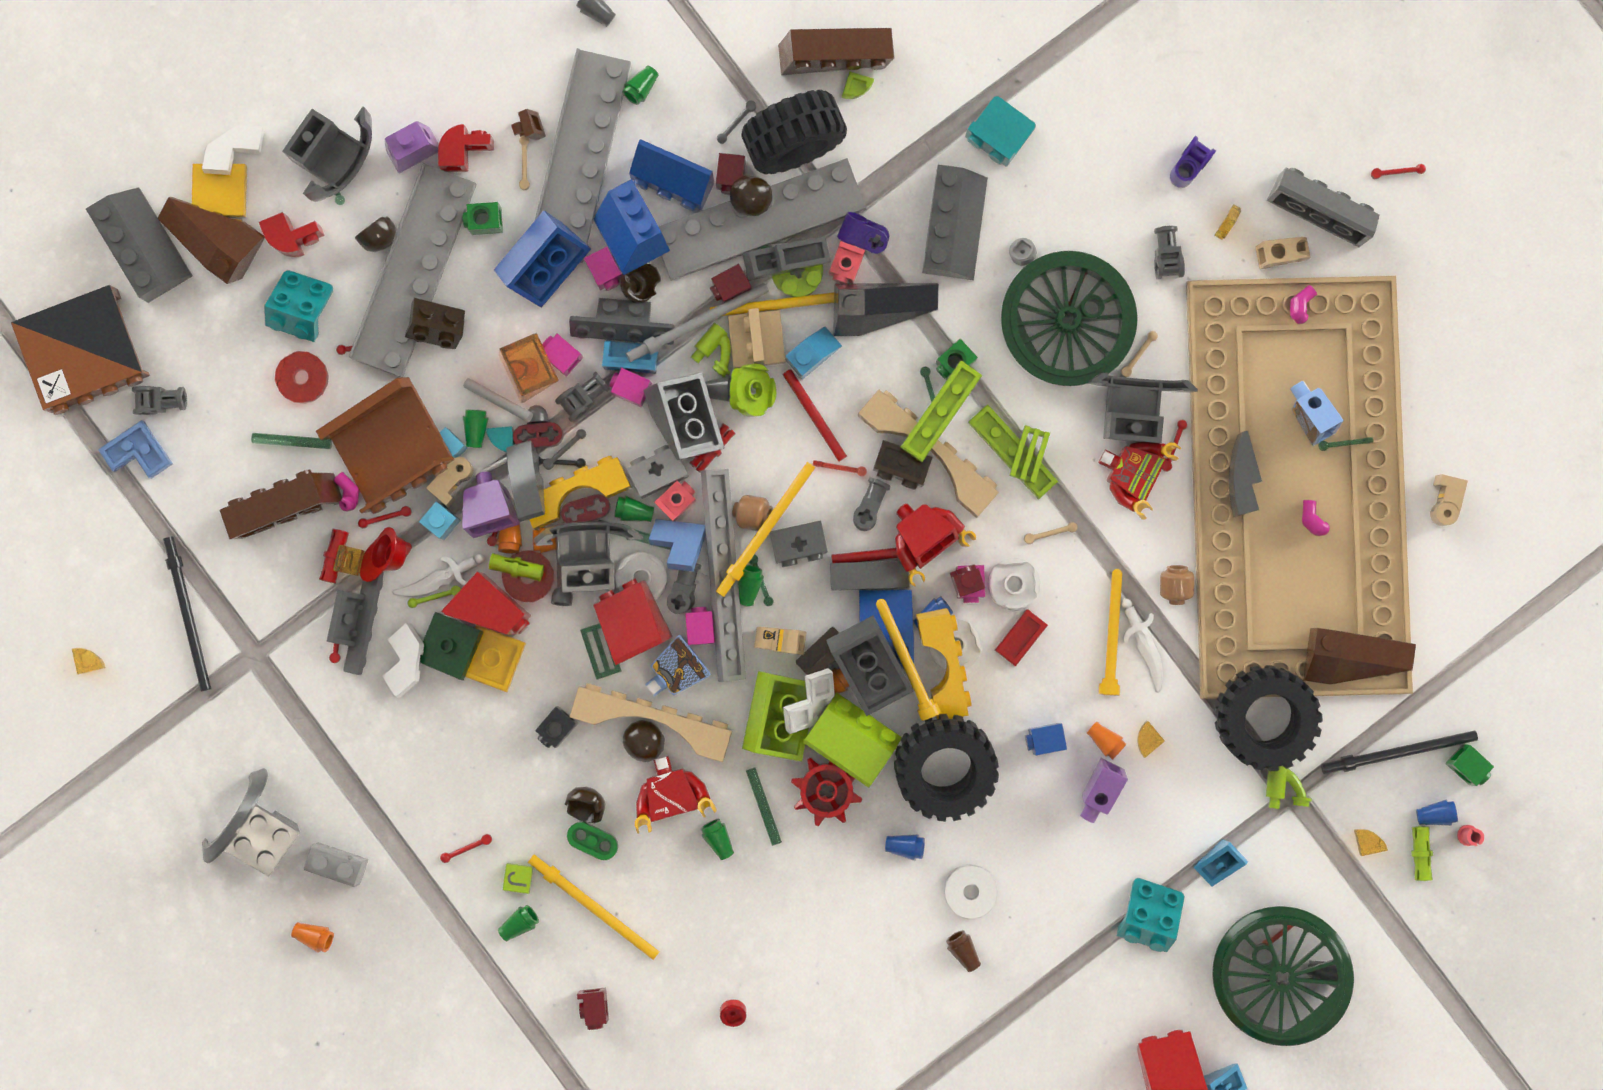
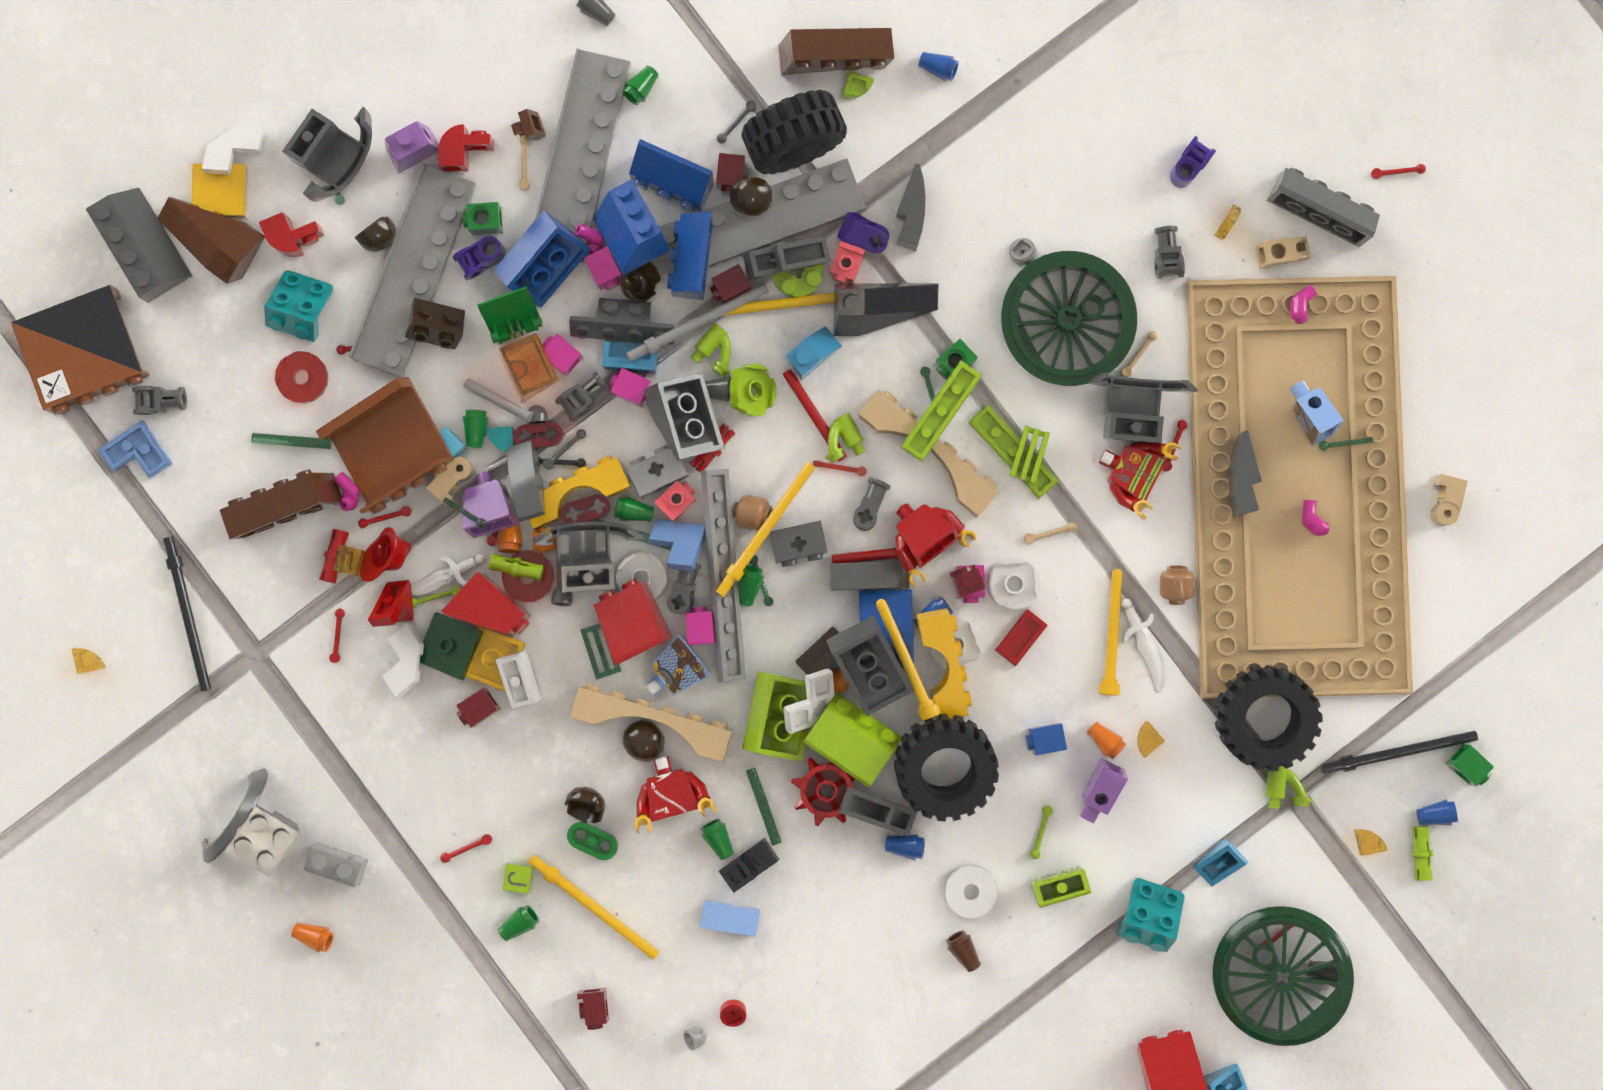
(353, 622): dark grey bracket -> none
(393, 605): none -> red slope
(440, 521): medium azure brick -> none
(477, 708): none -> dark red brick
(478, 258): none -> dark purple piece
(480, 522): none -> clear green hinge
(510, 314): none -> green hinge
(518, 679): none -> white slope
(563, 719): black brick -> none
(593, 237): none -> dark pink arm
(690, 255): none -> blue slope
(693, 1038): none -> light grey hinge
(729, 918): none -> light blue slope
(749, 865): none -> black slope
(756, 338): tan bracket -> none
(780, 640): tan leg -> none
(850, 434): none -> lime plant
(877, 811): none -> dark grey slope
(899, 464): dark brown bracket -> none
(912, 210): none -> dark grey slope
(939, 65): none -> blue cone
(955, 223): dark grey slope -> none
(1000, 131): teal bracket -> none
(1047, 811): none -> lime hinge
(1060, 886): none -> lime brick
(1348, 656): reddish brown wedge -> none
(1468, 831): coral pin -> none

